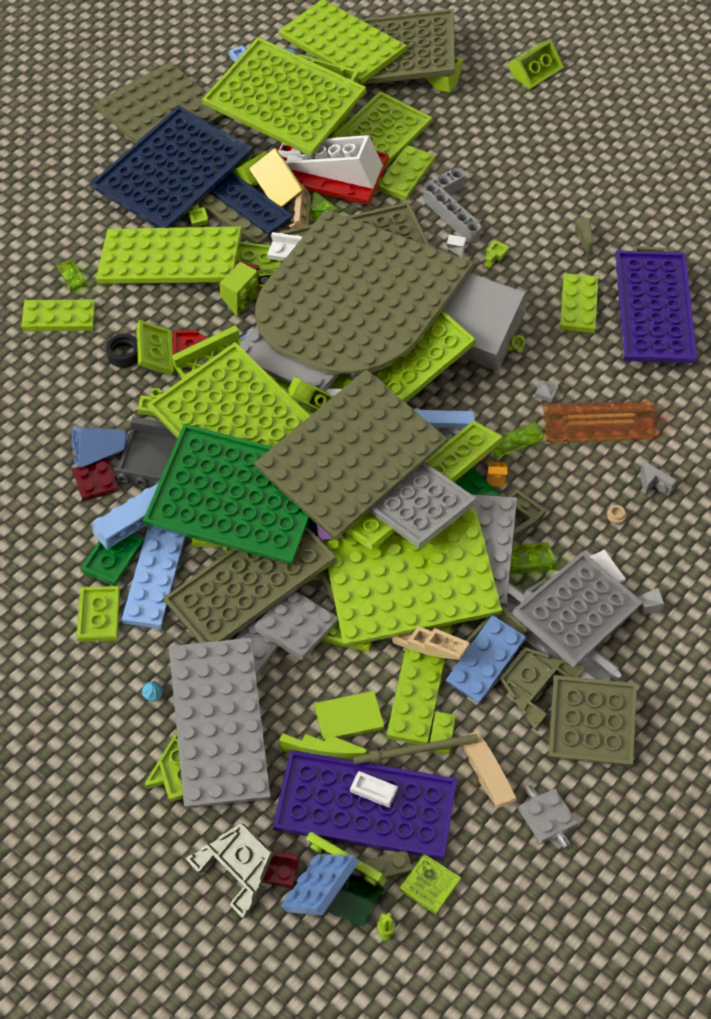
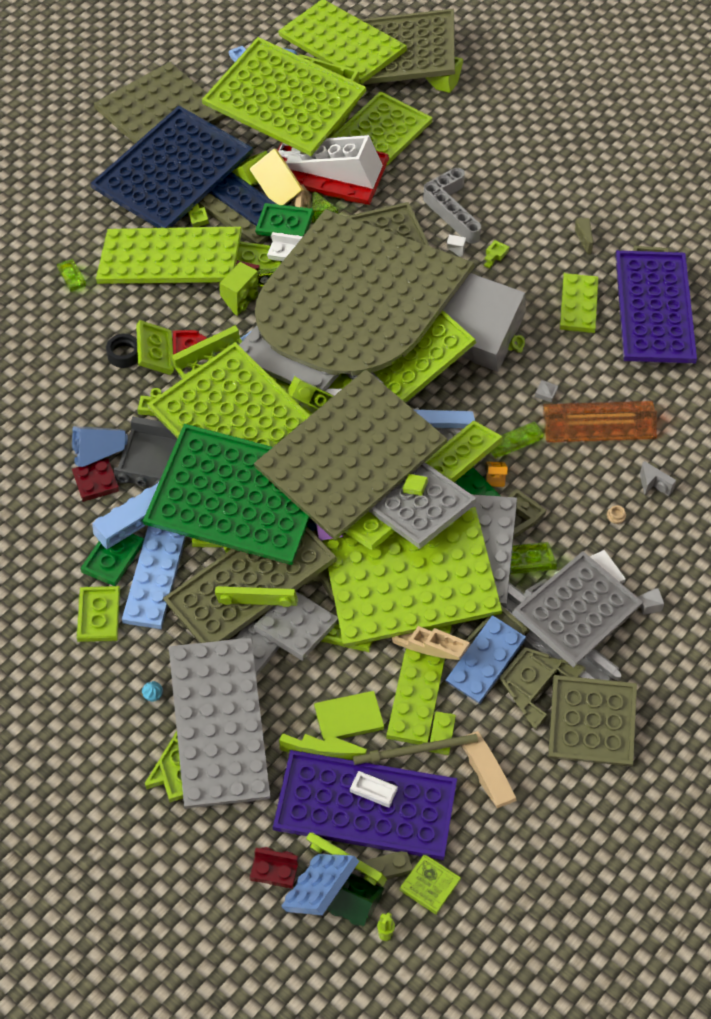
(58, 315): lime plate -> none
(243, 857): wing -> none
(256, 596): none -> lime plate
(284, 220): none -> green plate
(406, 172): lime plate -> none
(415, 484): none -> lime tile
(536, 64): lime slope -> none
(547, 816): light grey plate -> none

